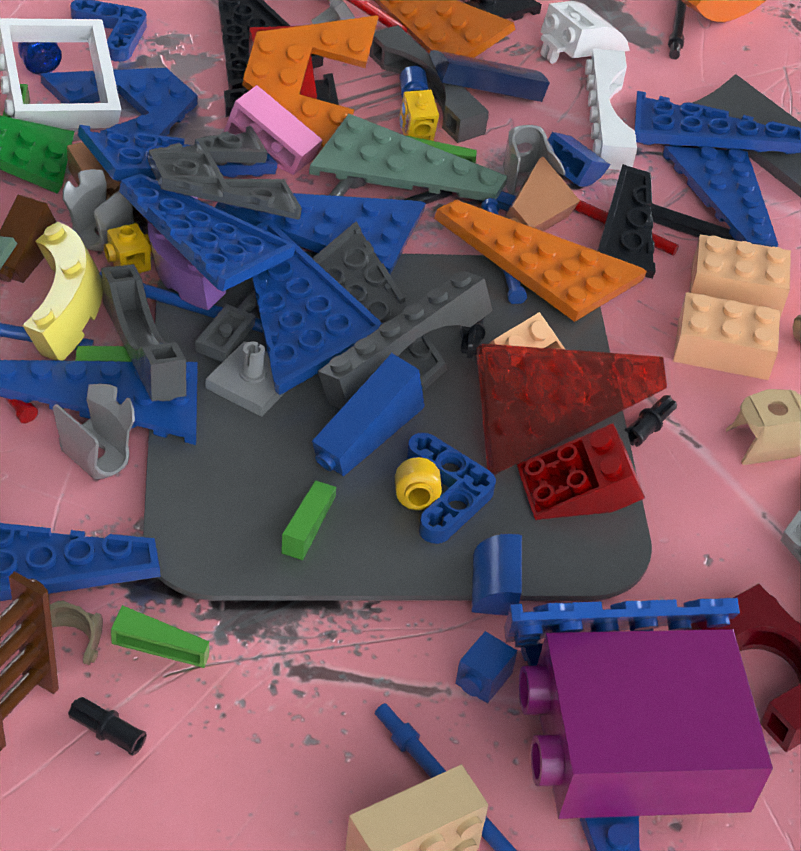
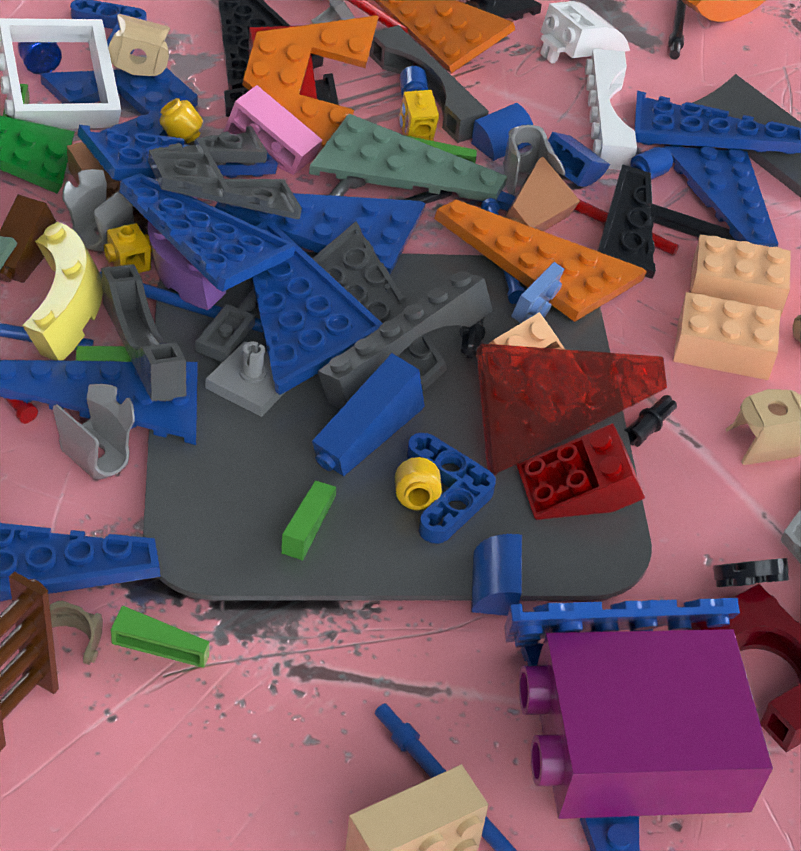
(107, 725): black axle -> none
(142, 35): none -> tan piece
(181, 120): none -> yellow head
(486, 667): blue brick -> none
(489, 76): dark blue slope -> none
(492, 130): none -> blue brick
(537, 296): none -> medium blue plate
(655, 161): none -> blue brick
(751, 572): none -> black plate

